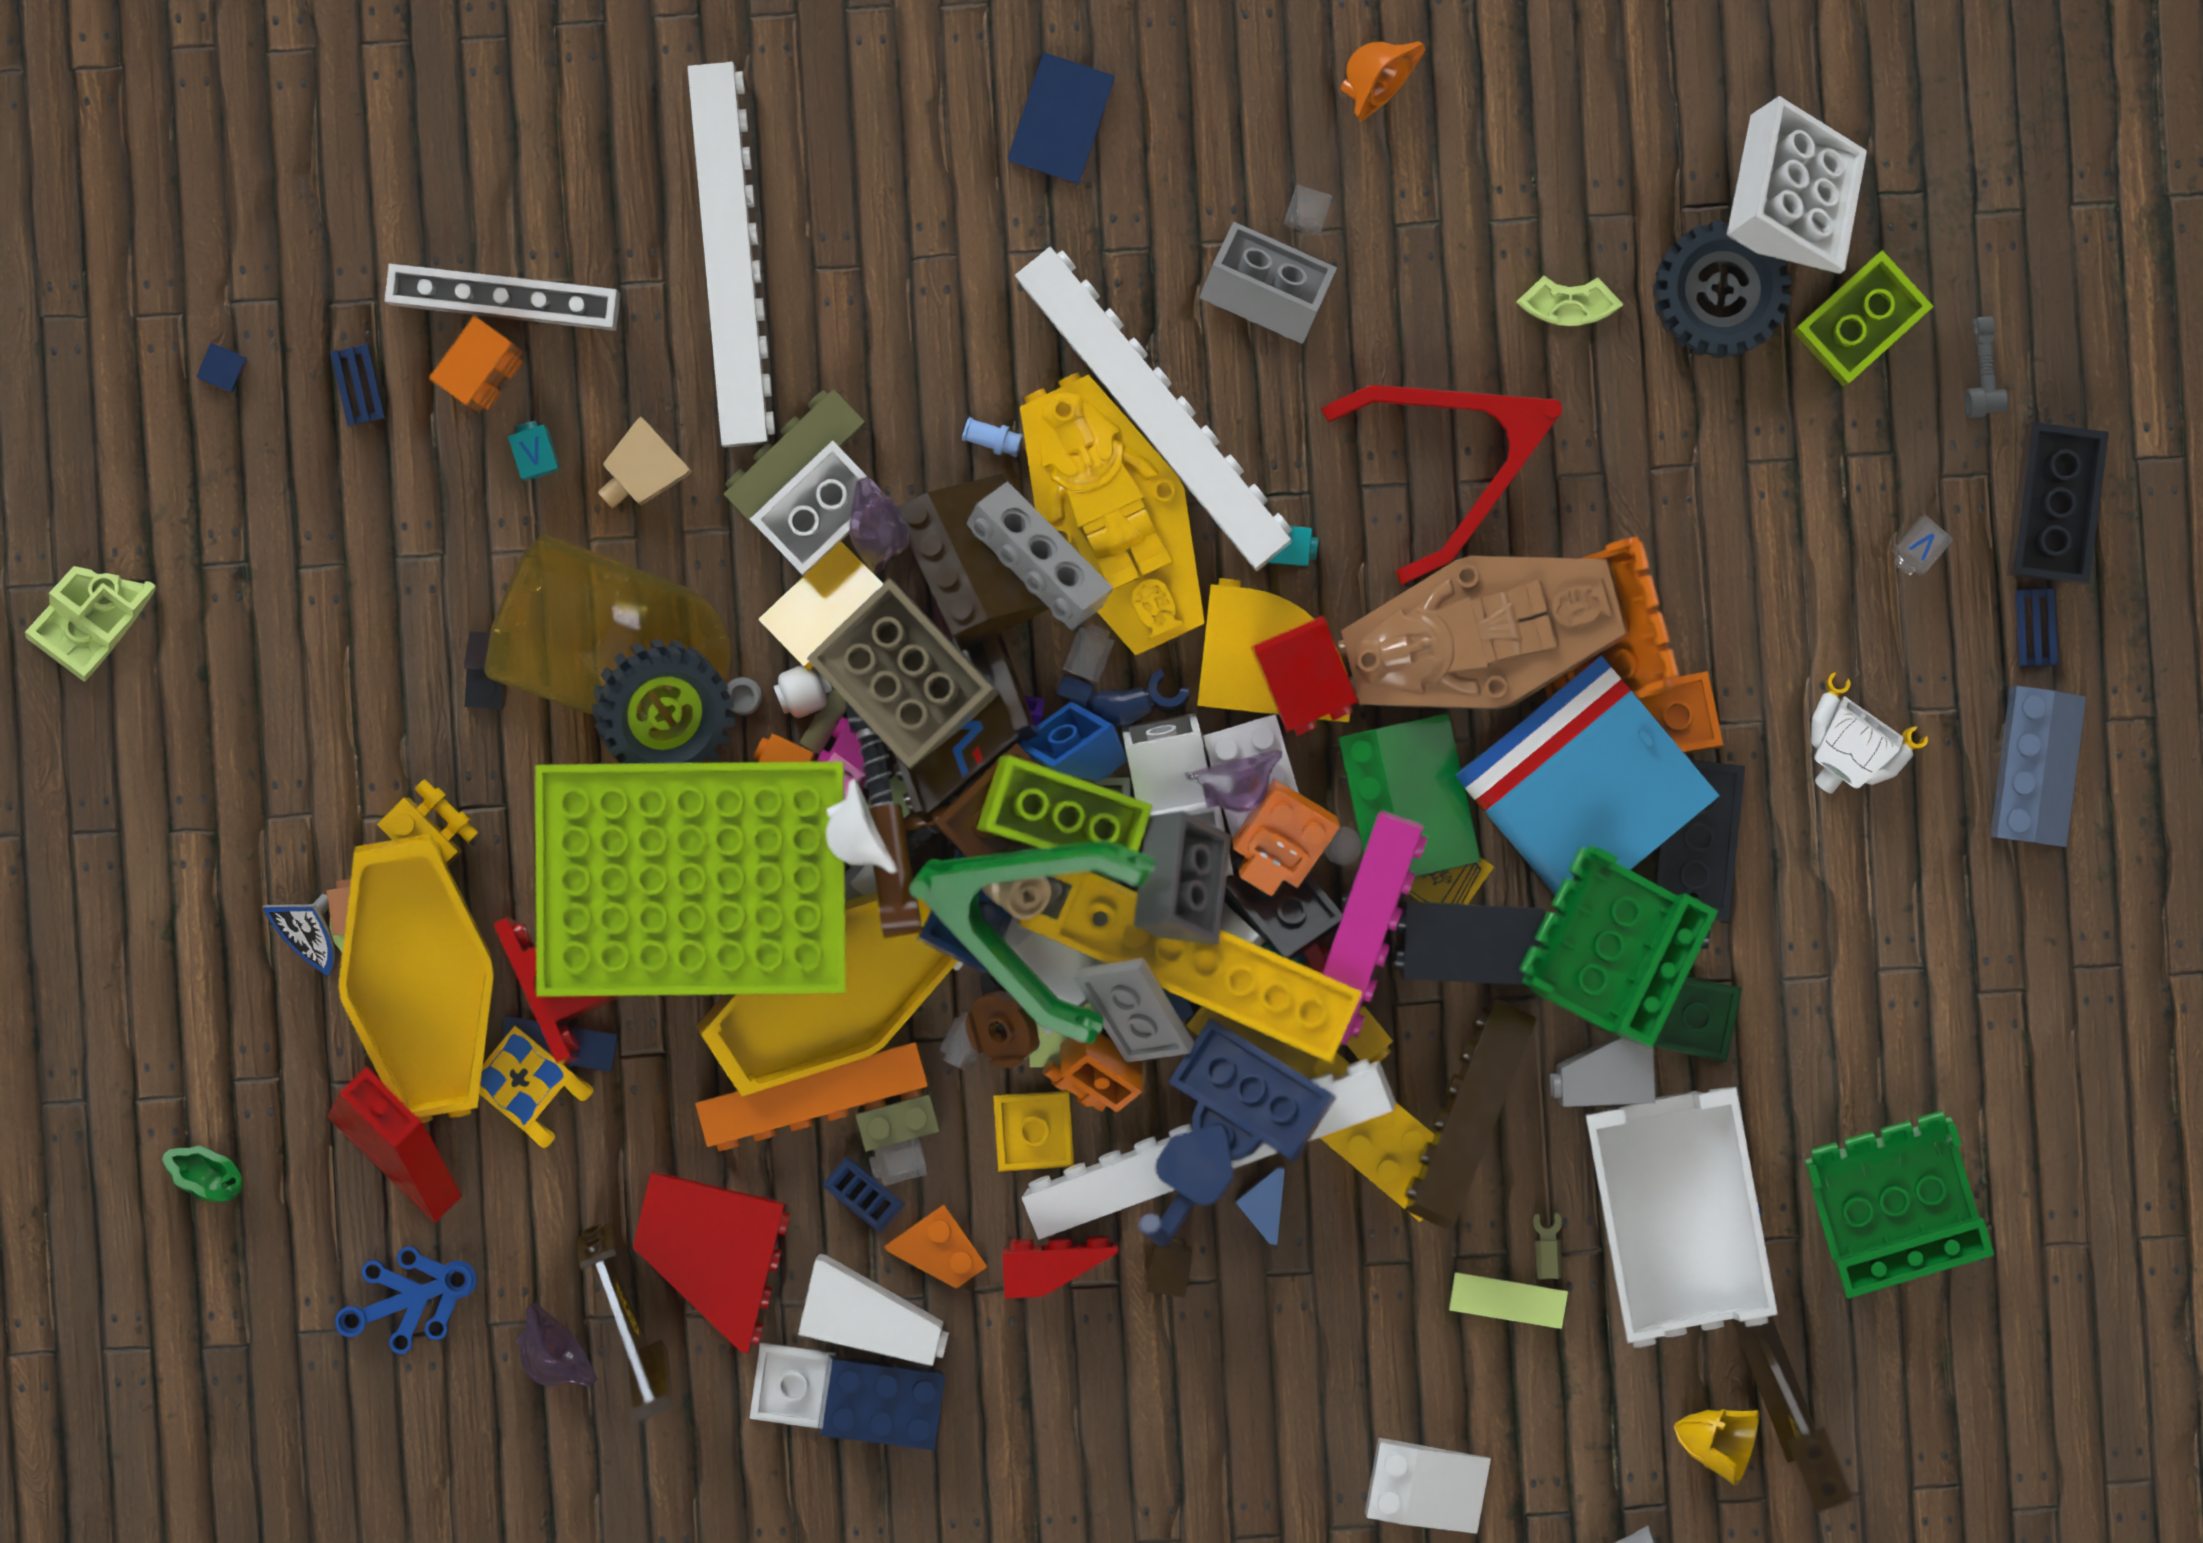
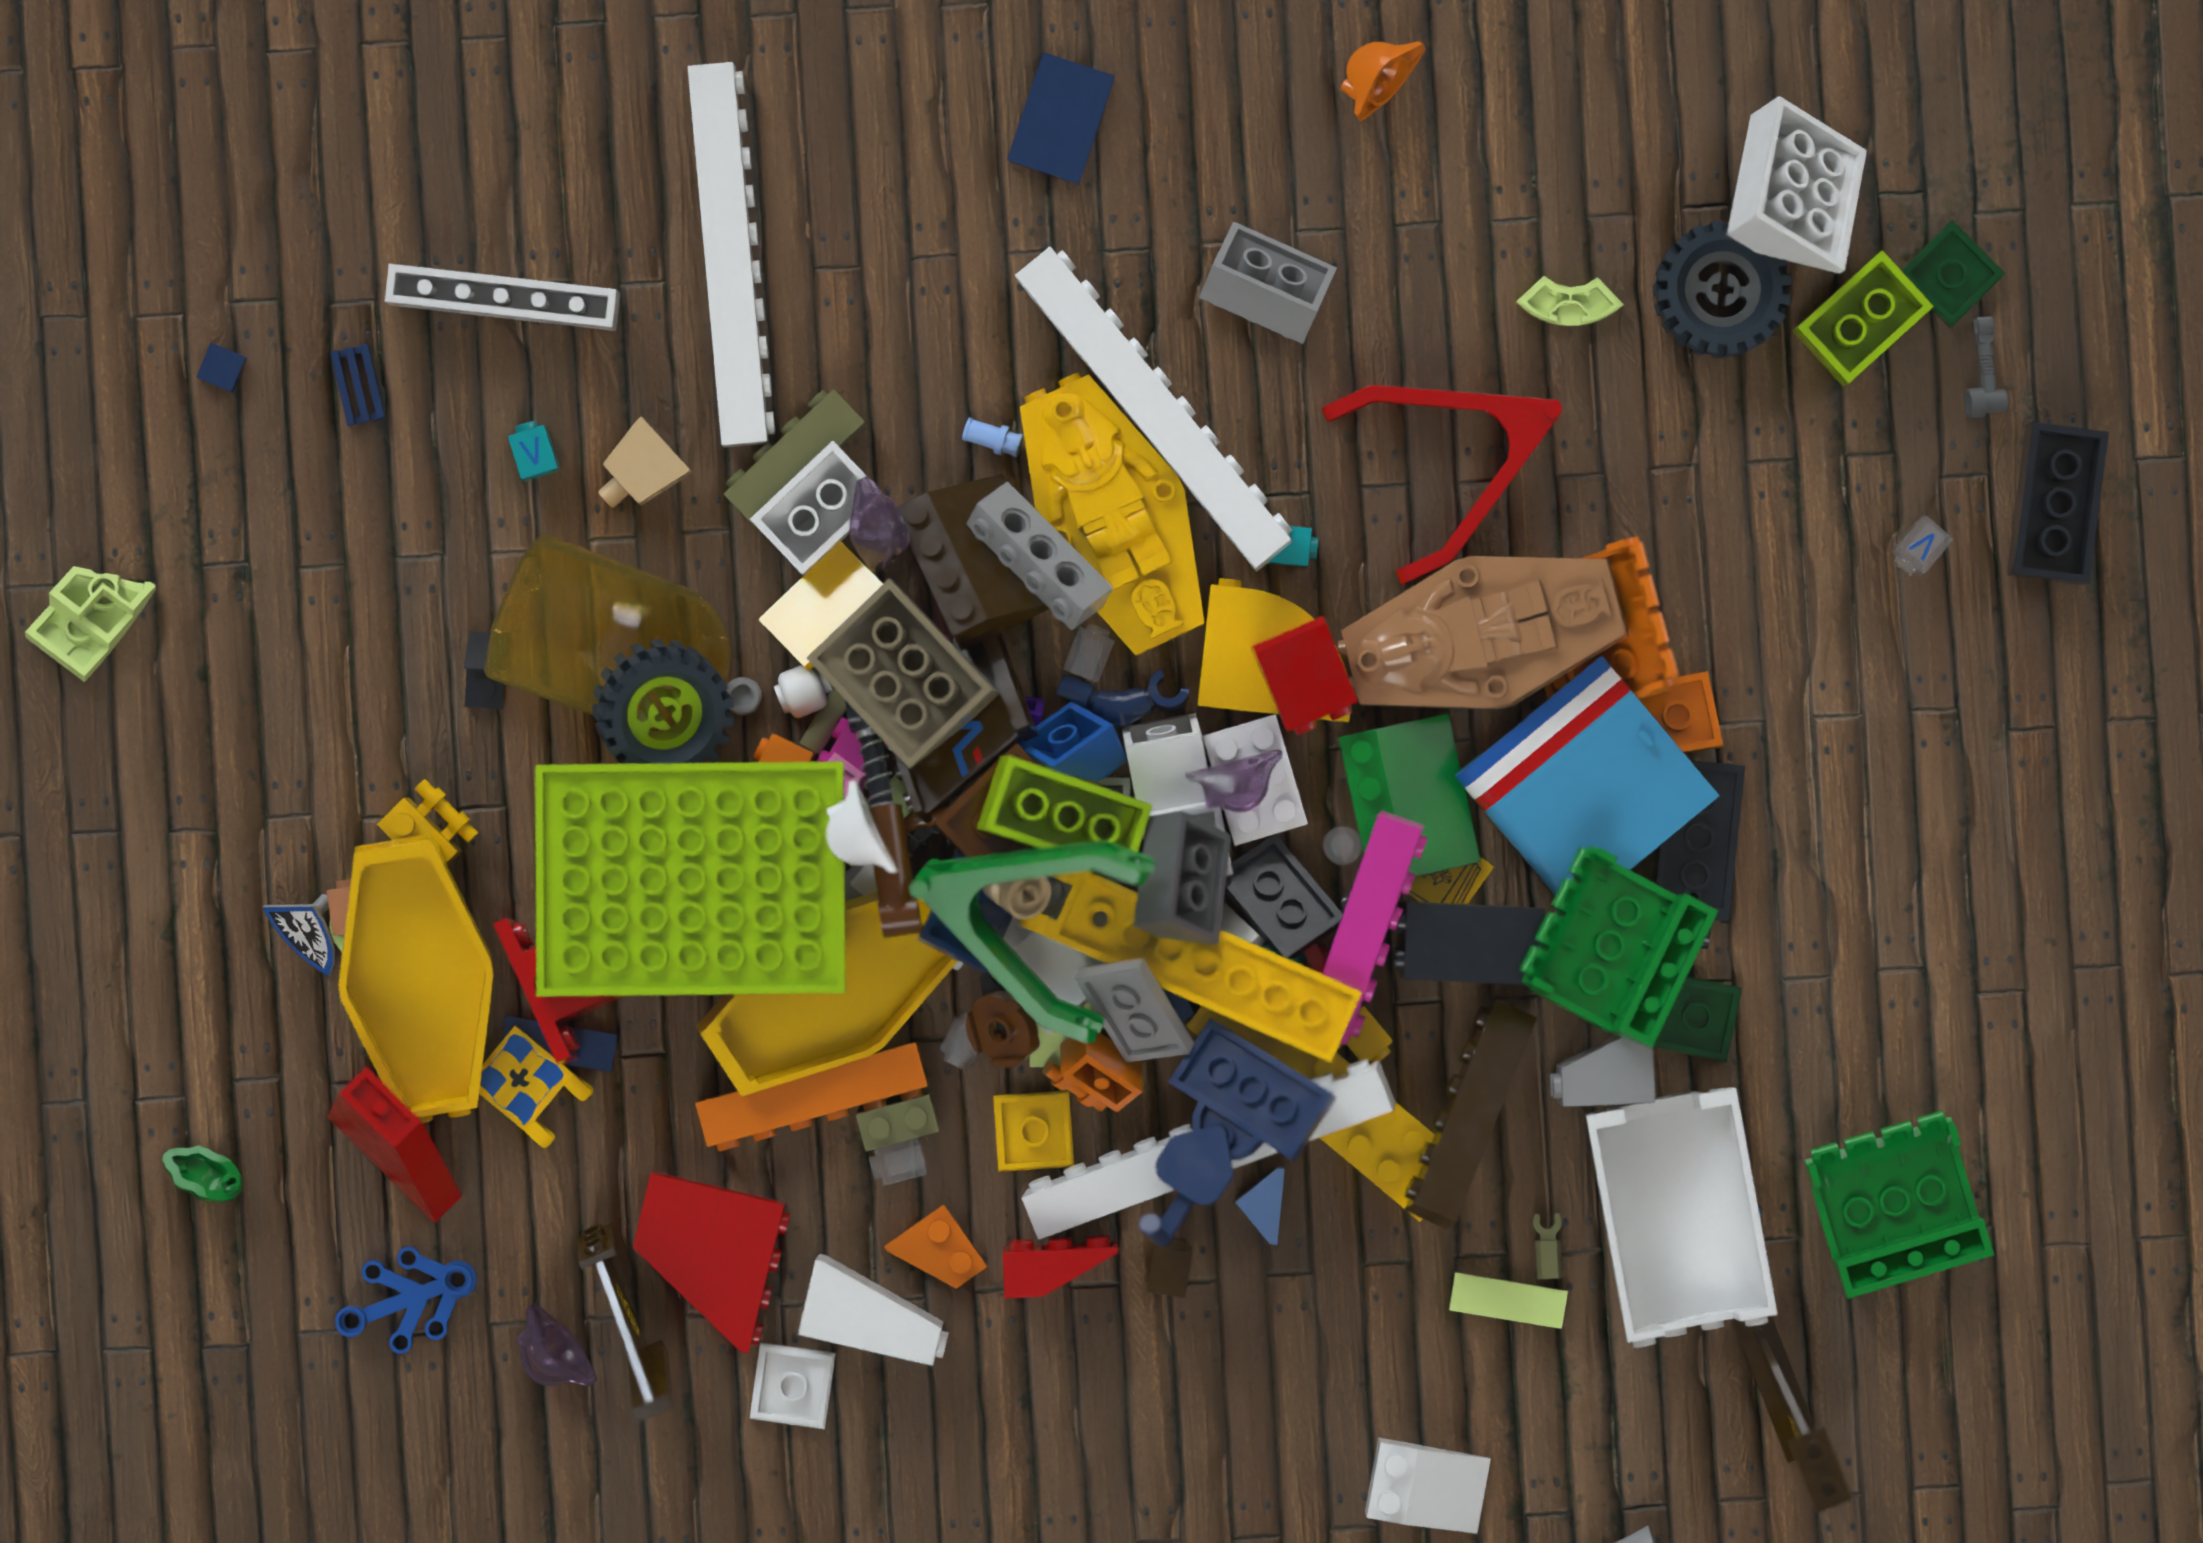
(477, 366): orange brick -> none
(861, 1174): dark blue slope -> none
(881, 1402): dark blue brick -> none
(1282, 838): orange piece -> none
(1307, 210): clear brick -> none
(1720, 1440): yellow helmet -> none
(1855, 743): white torso -> none
(1952, 273): none -> dark green tile
(2035, 594): dark blue tile -> none
(2038, 766): sand blue slope -> none

